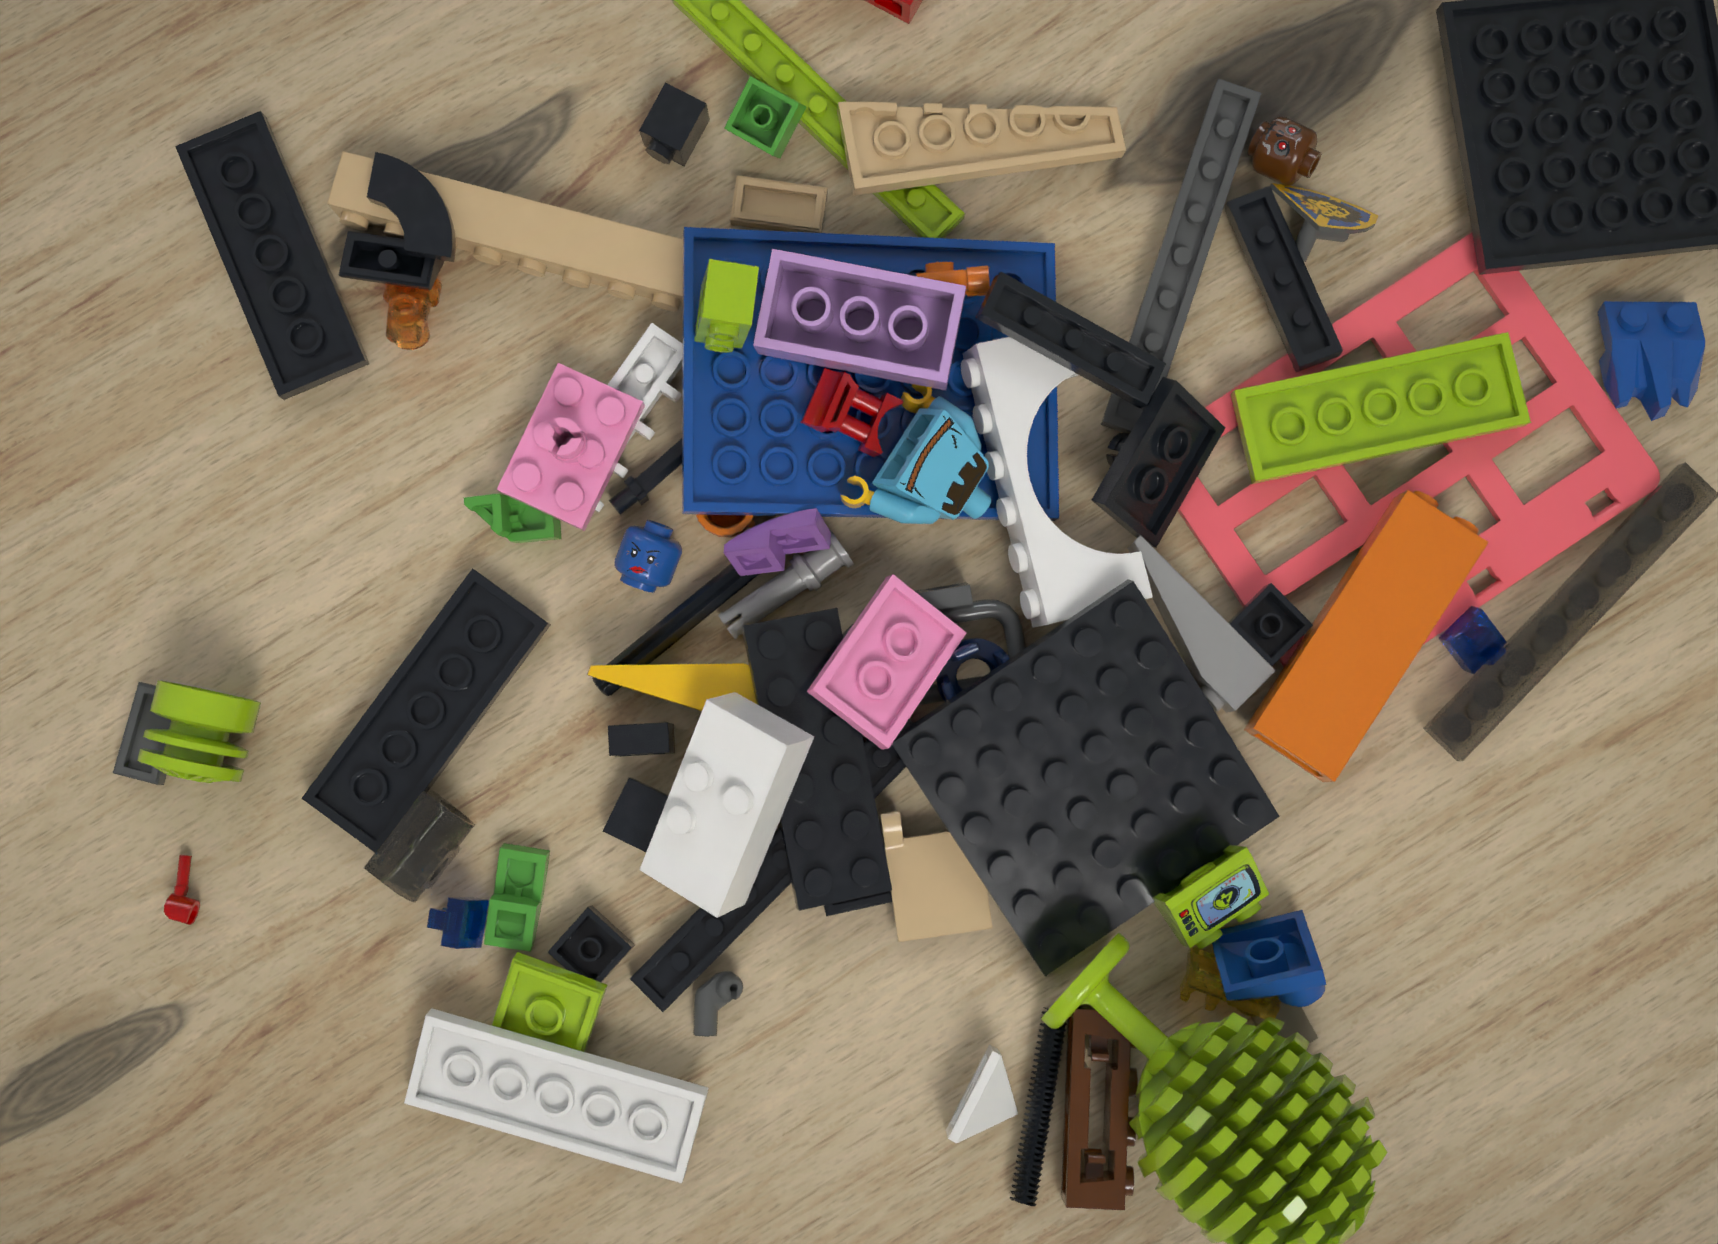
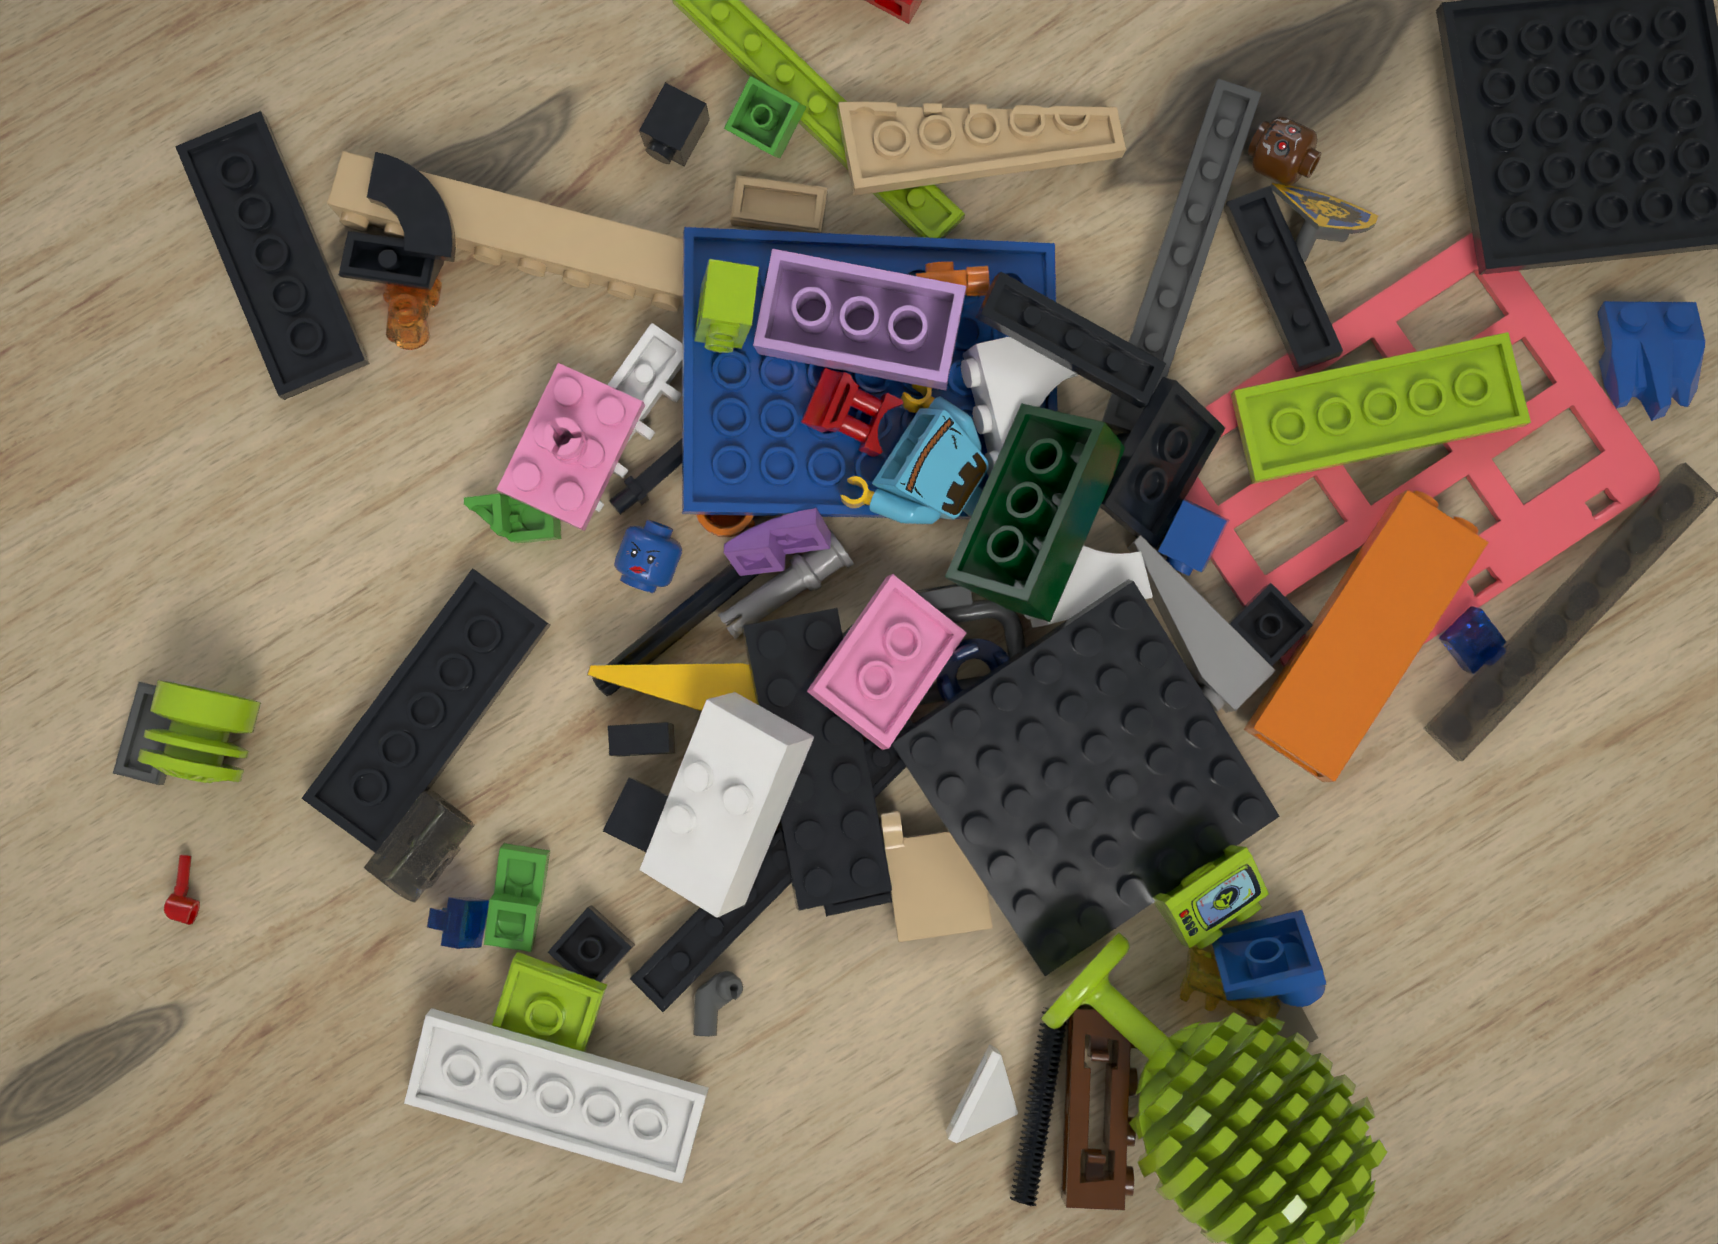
(1036, 510): none -> dark green slope
(1192, 537): none -> blue brick

